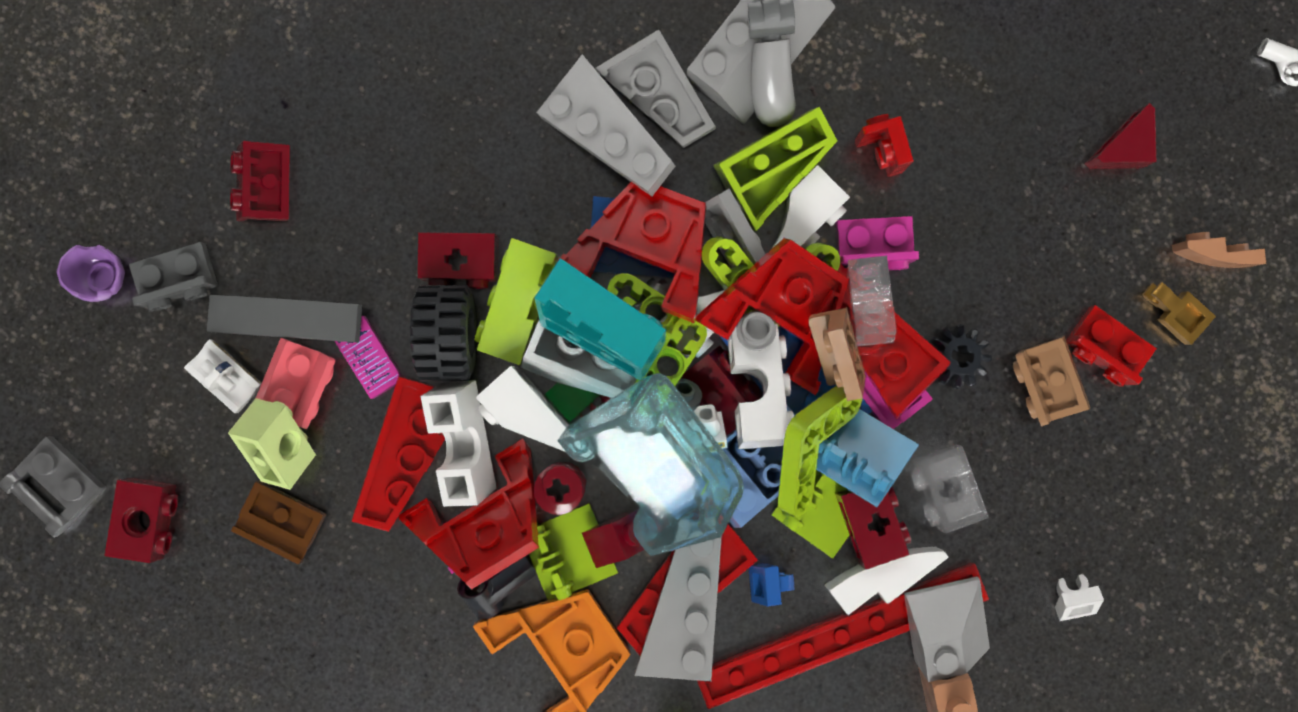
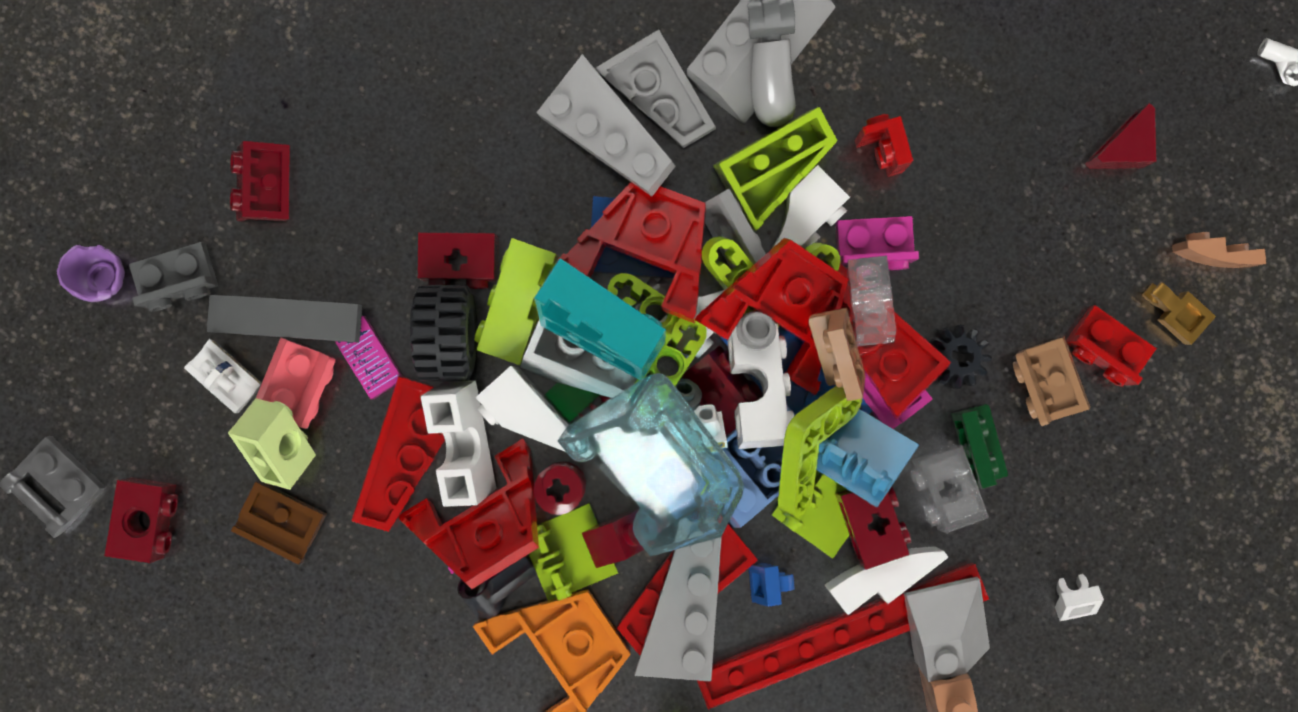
(981, 444): none -> dark green bracket

